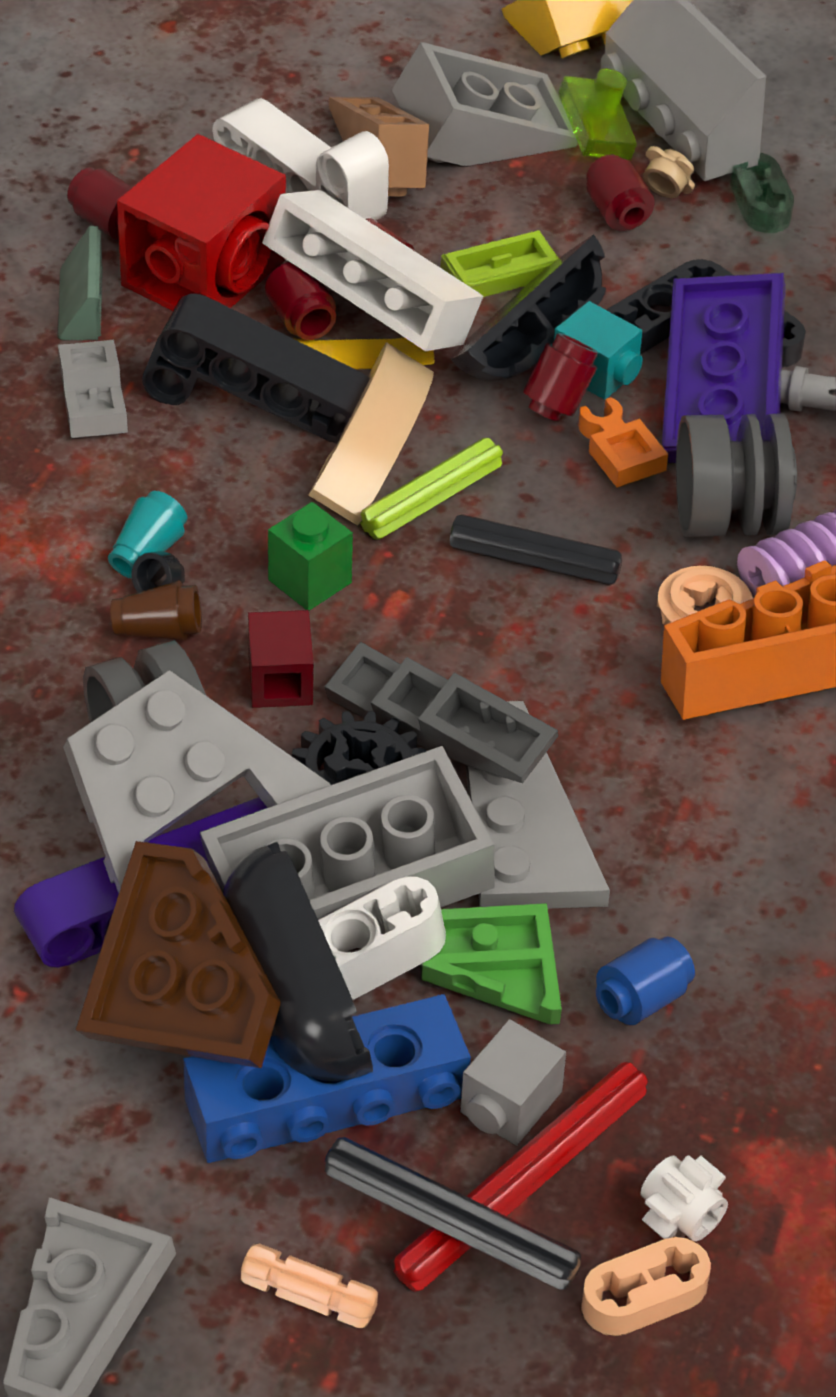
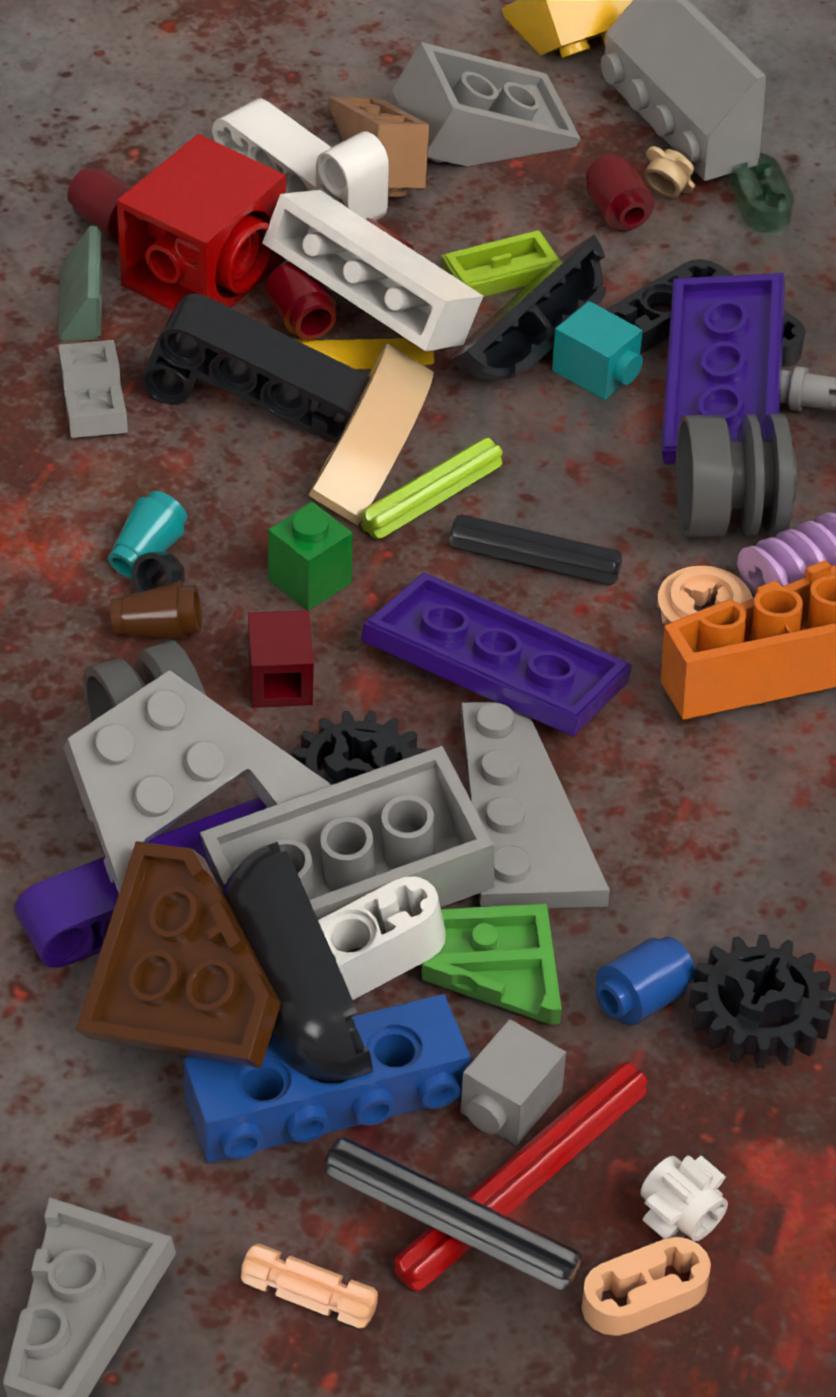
(443, 712): dark grey slope -> none
(497, 653): none -> dark purple tile
(561, 377): dark red brick -> none
(598, 115): clear neon green tile -> none
(620, 448): orange plate -> none
(761, 1001): none -> black gear

